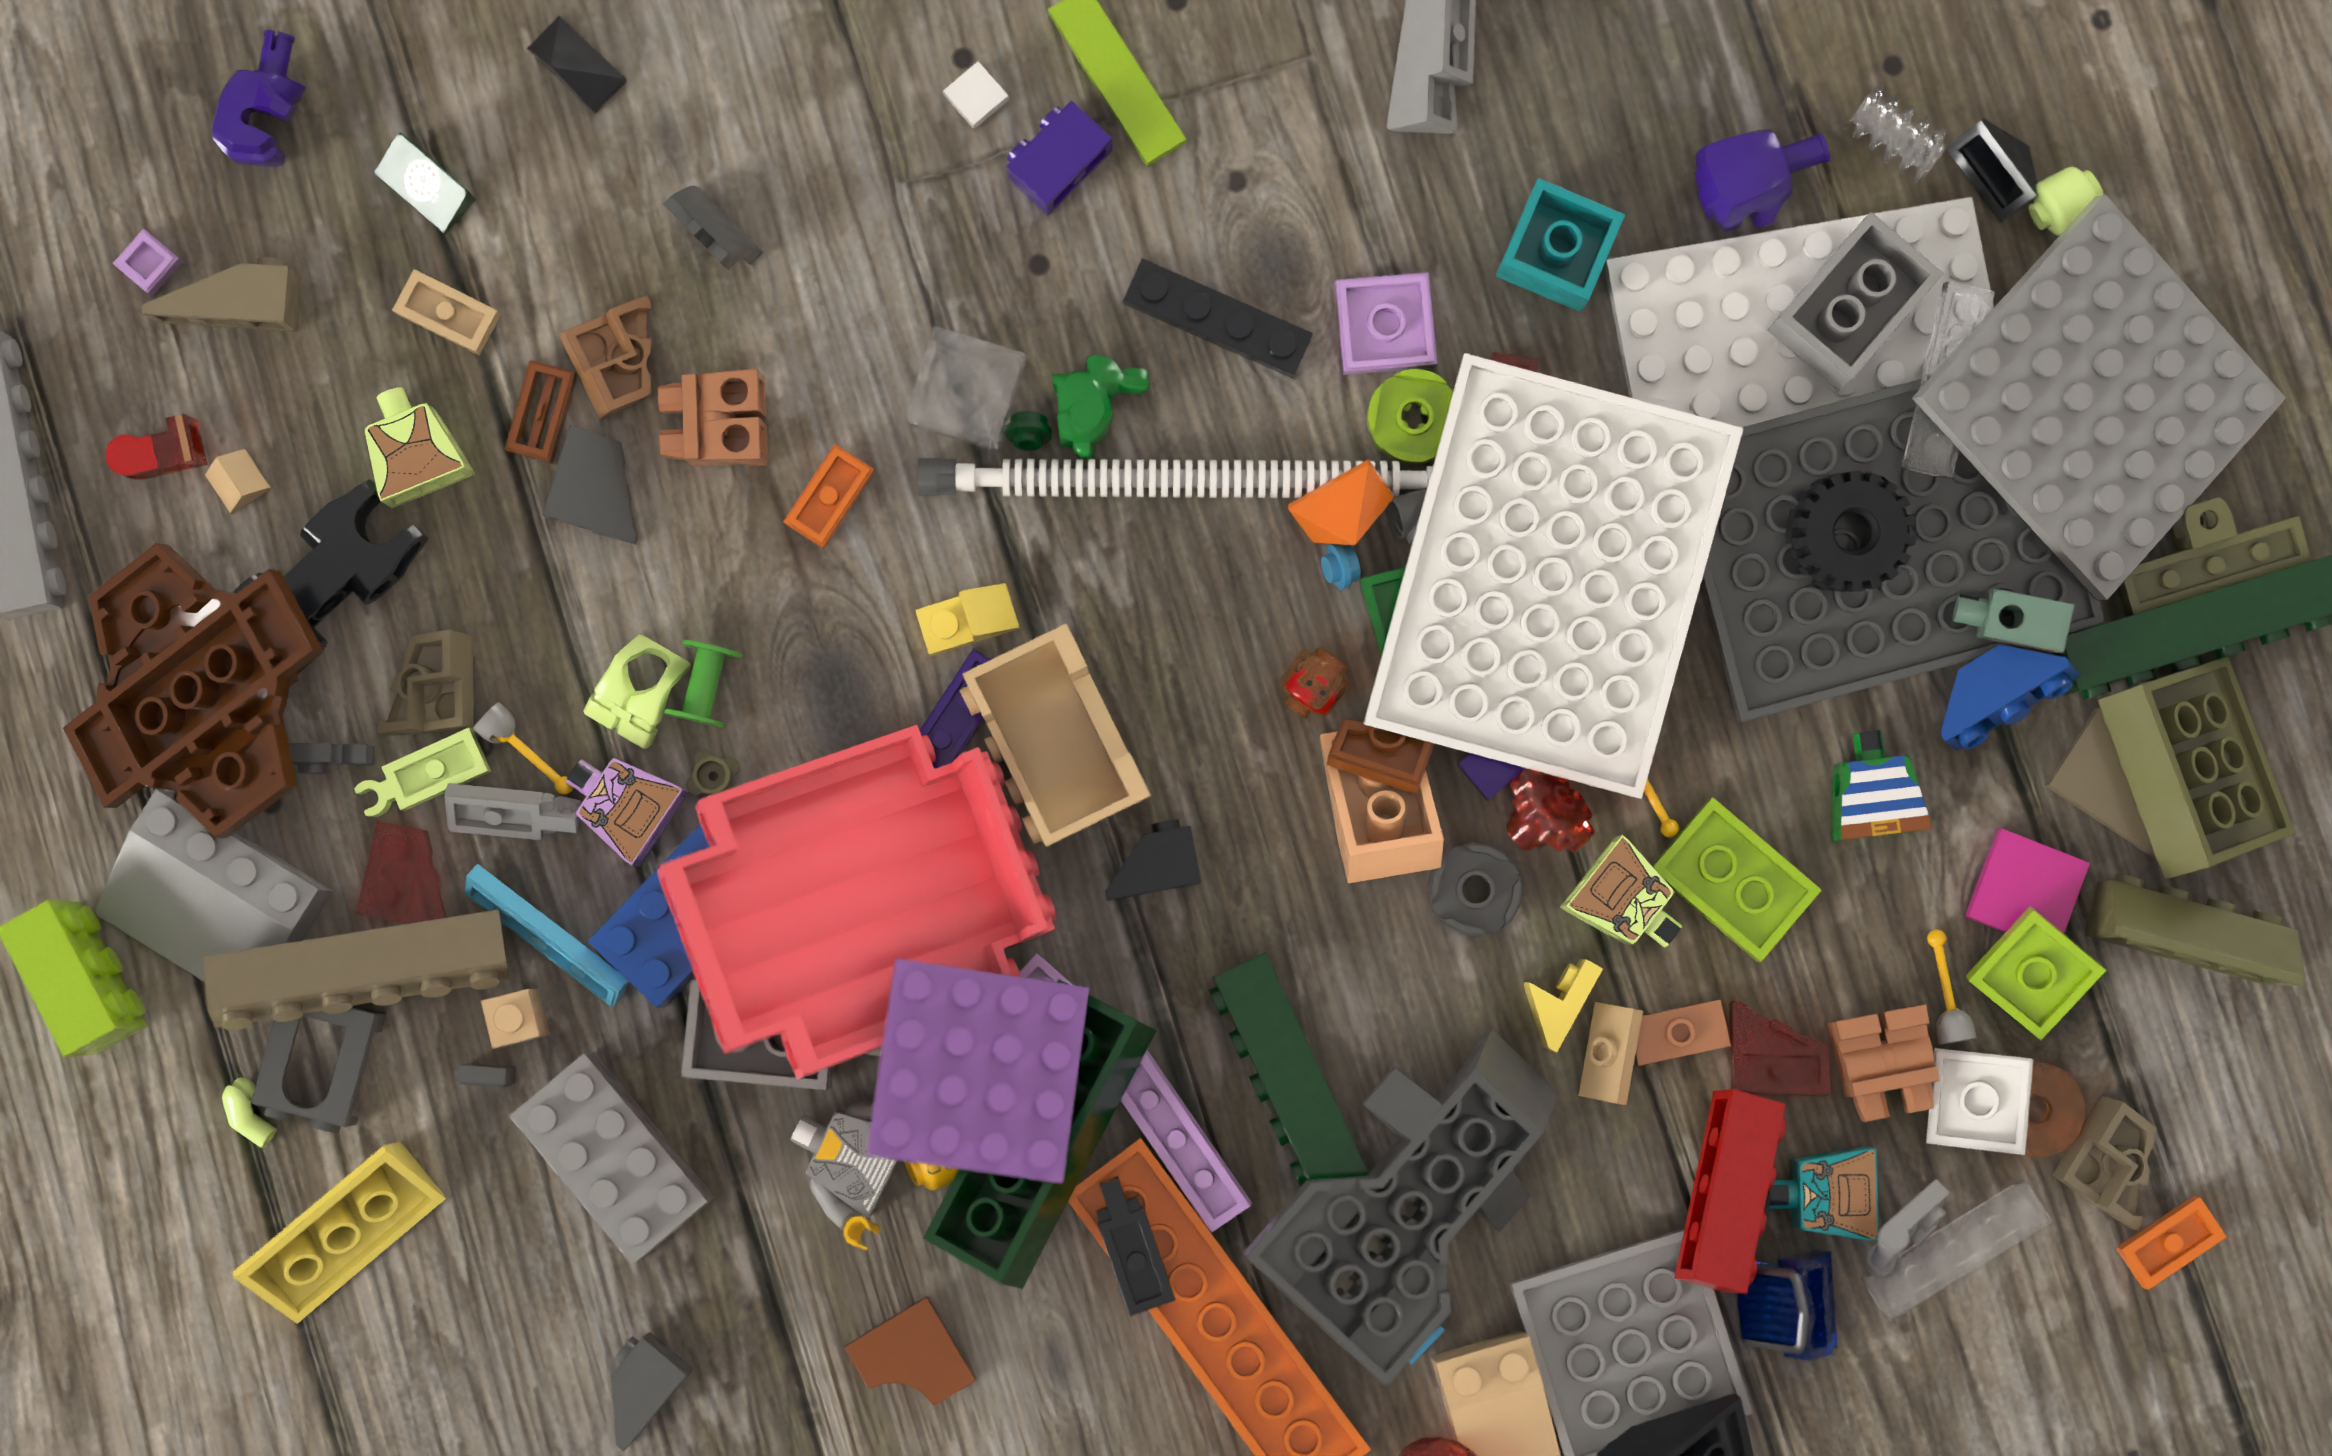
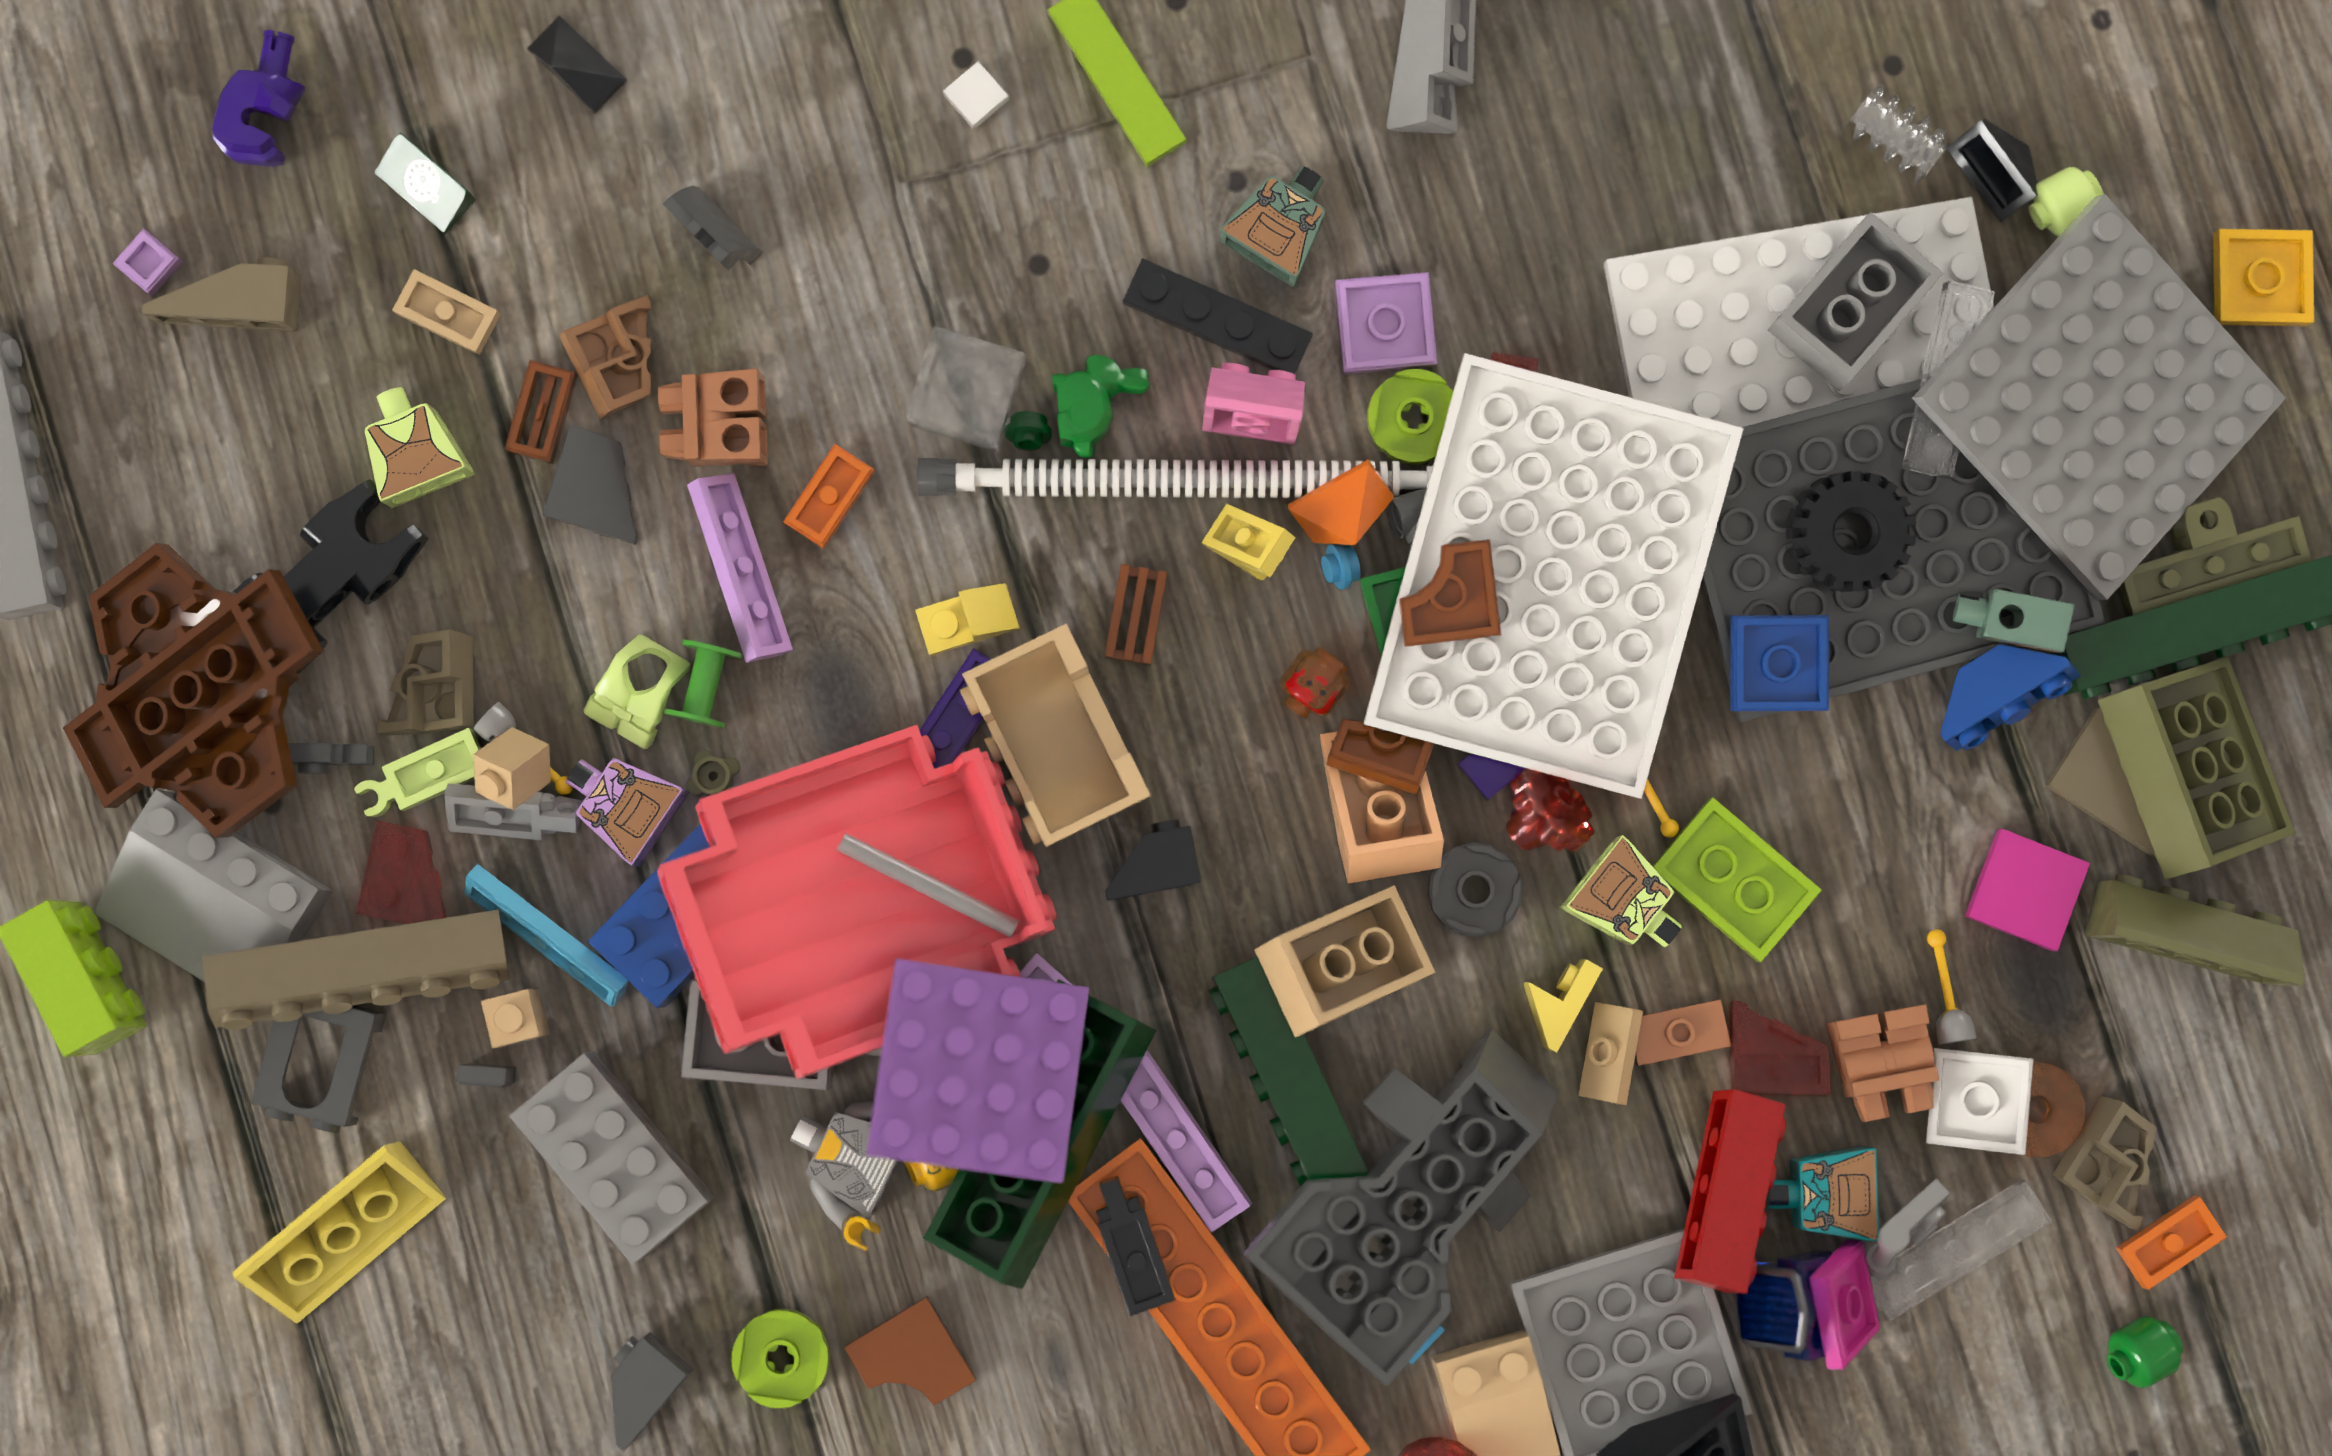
(158, 453): leg -> none
(236, 479): tan slope -> none
(241, 1115): yellowish green arm -> none
(512, 768): none -> tan brick
(739, 567): none -> lavender plate
(758, 1374): none -> lime plate
(928, 885): none -> light grey bar
(1058, 156): dark purple brick -> none
(1143, 575): none -> dark orange tile
(1248, 541): none -> light yellow slope
(1254, 404): none -> bright pink slope
(1278, 225): none -> torso
(1344, 960): none -> tan brick
(1456, 601): none -> dark orange tile
(1560, 245): teal brick -> none
(1752, 175): dark purple piece -> none
(1779, 663): none -> blue plate
(1844, 1303): none -> dark pink tile
(1875, 793): torso -> none
(2035, 973): lime plate -> none
(2144, 1352): none -> green head
(2263, 277): none -> yellow plate

